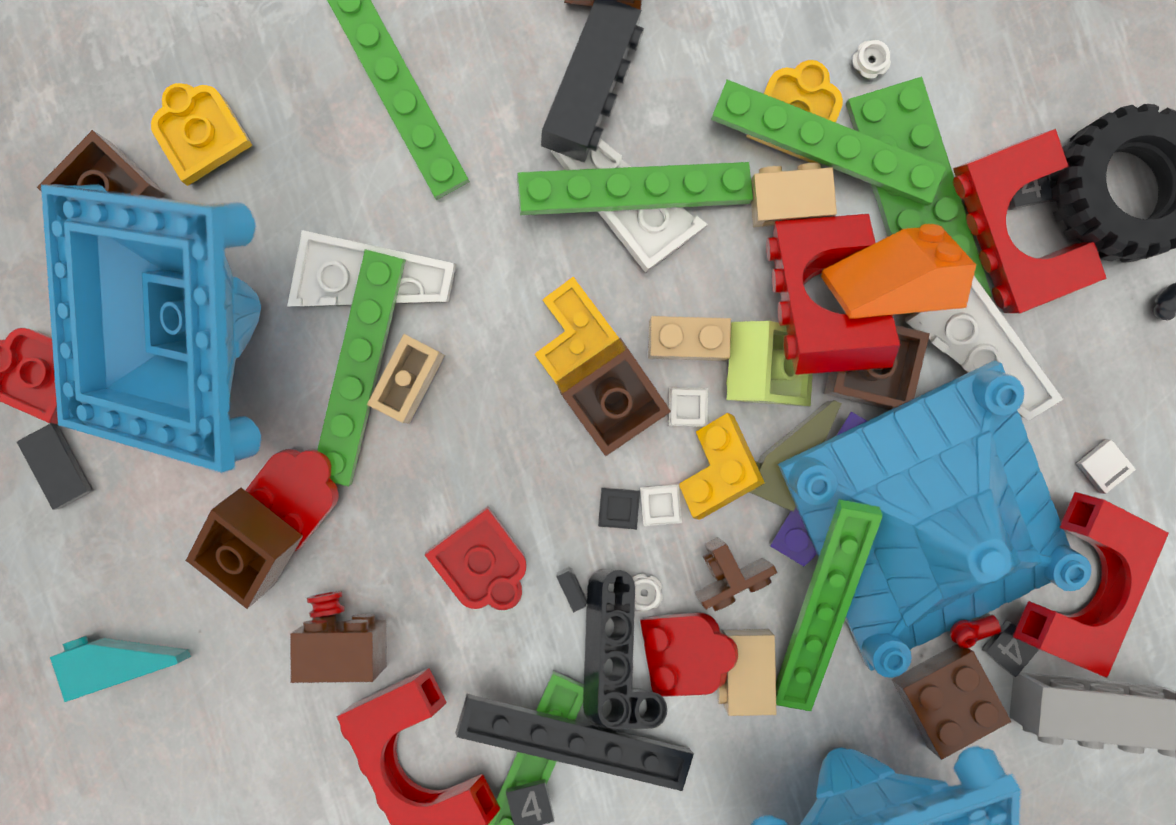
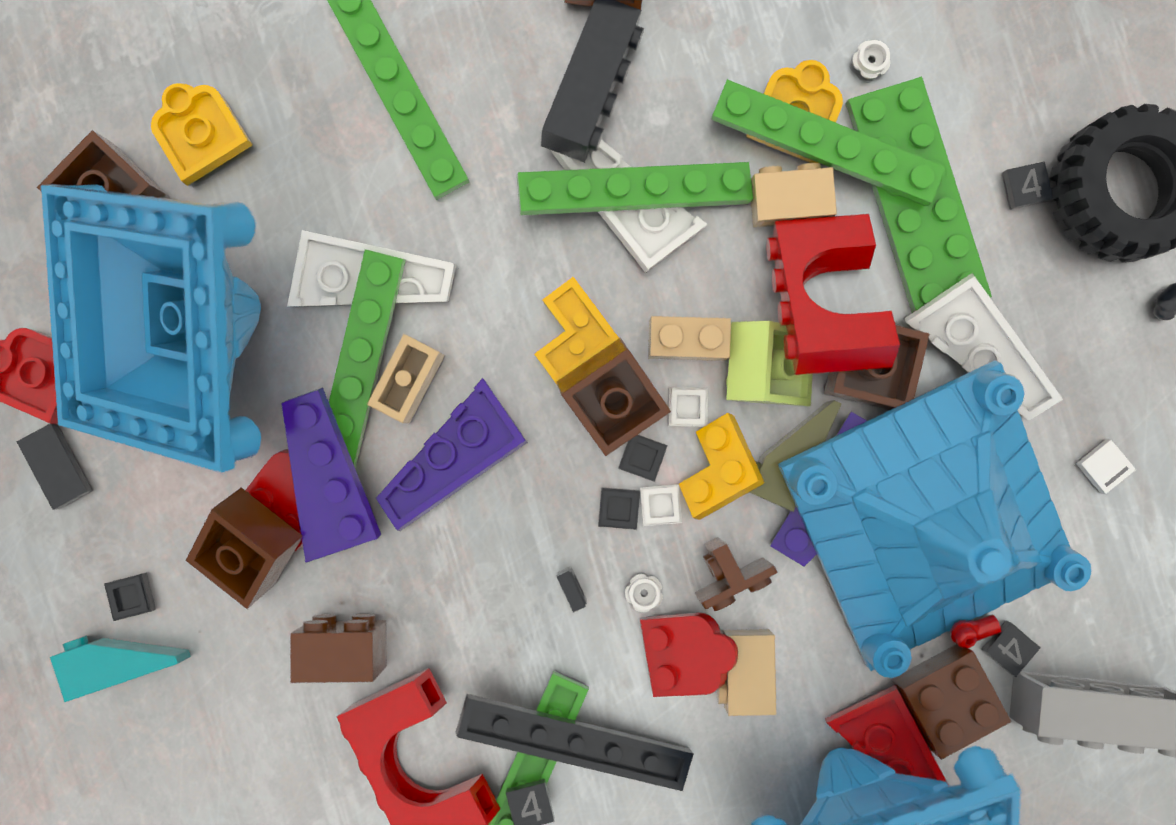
(129, 596): none -> black tile
(325, 604): red bush -> none
(326, 484): none -> dark purple wing
(460, 451): none -> dark purple wing
(481, 563): red plate -> none
(619, 648): black beam -> none
(643, 457): none -> black tile
(826, 603): bright green plate -> none
(888, 733): none -> red wing
(903, 275): orange slope -> none
(987, 190): arch -> none
(1127, 557): red arch -> none

